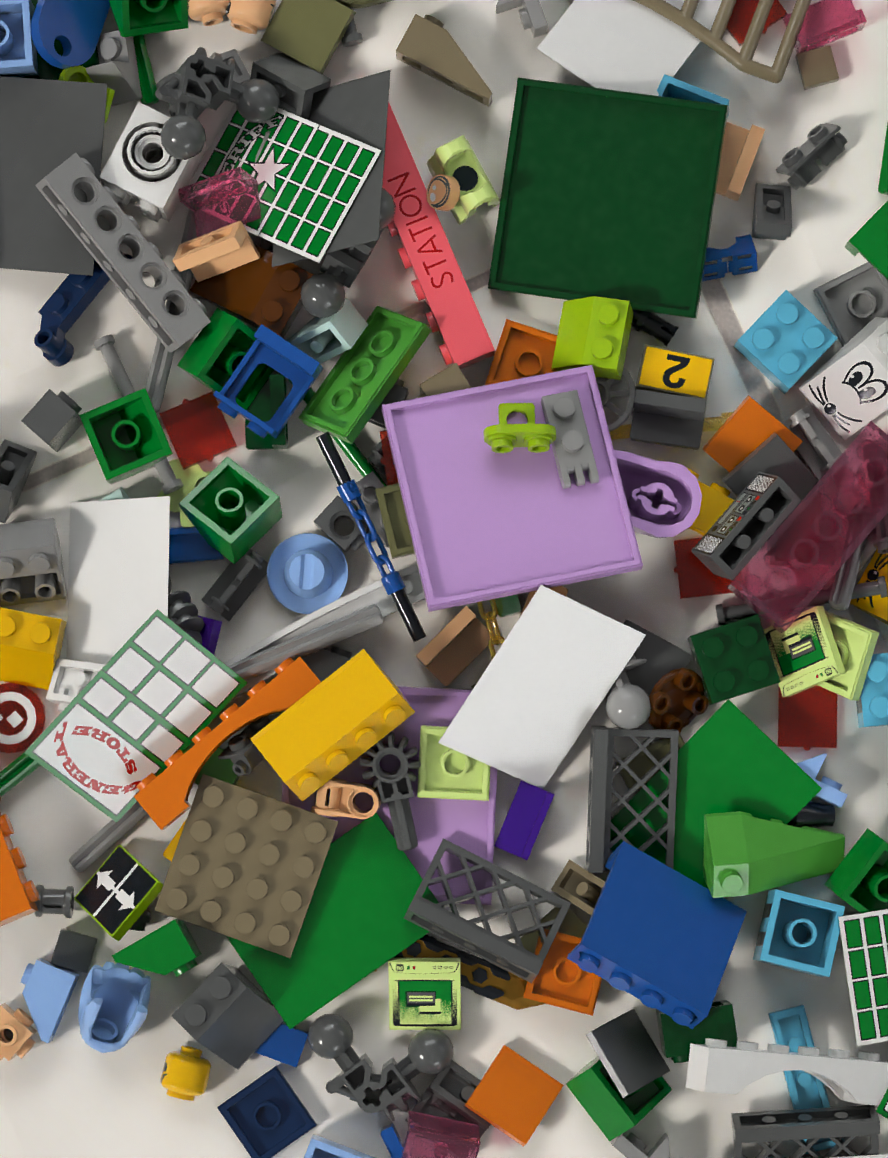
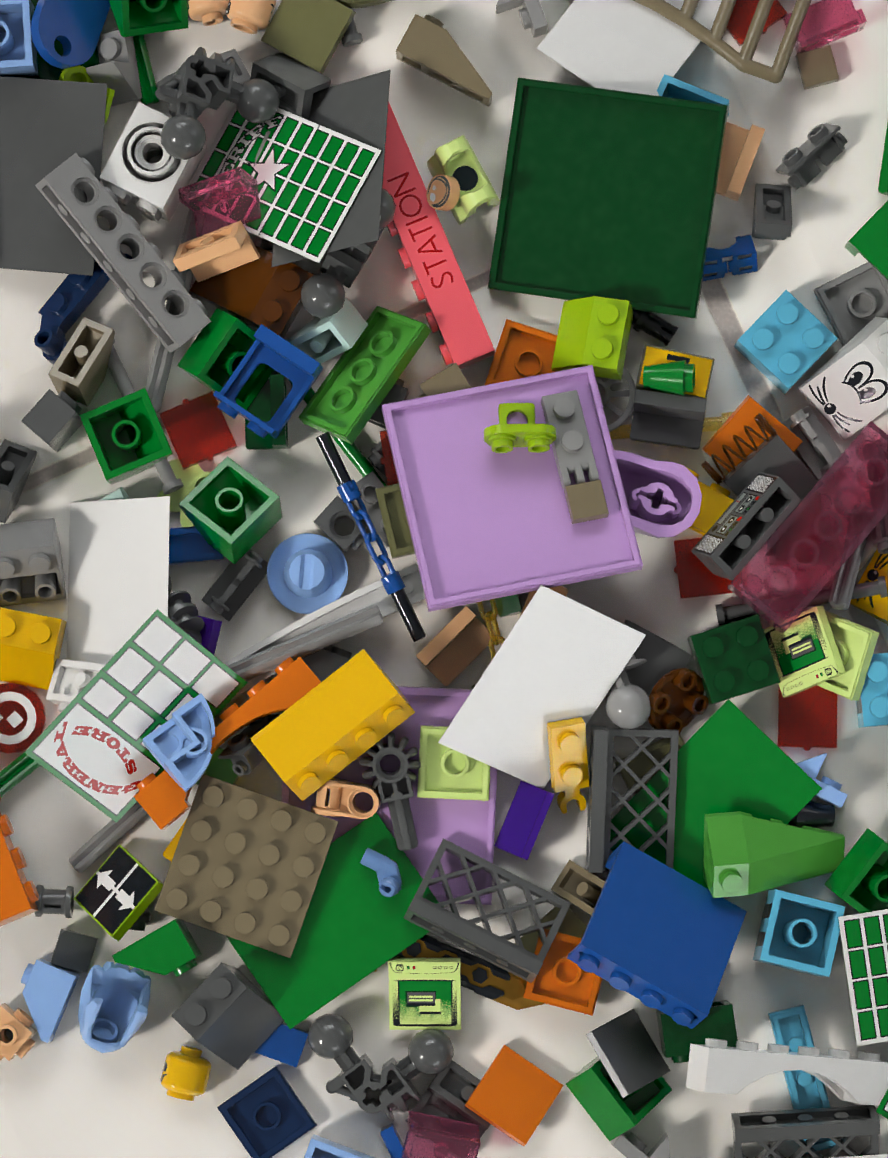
(83, 361): none -> dark tan slope
(184, 742): none -> light blue brick
(386, 870): none -> medium blue arm
(568, 761): none -> yellow plate
(586, 501): none -> dark tan tile
(670, 377): none -> green cone
(762, 422): none -> reddish brown piece

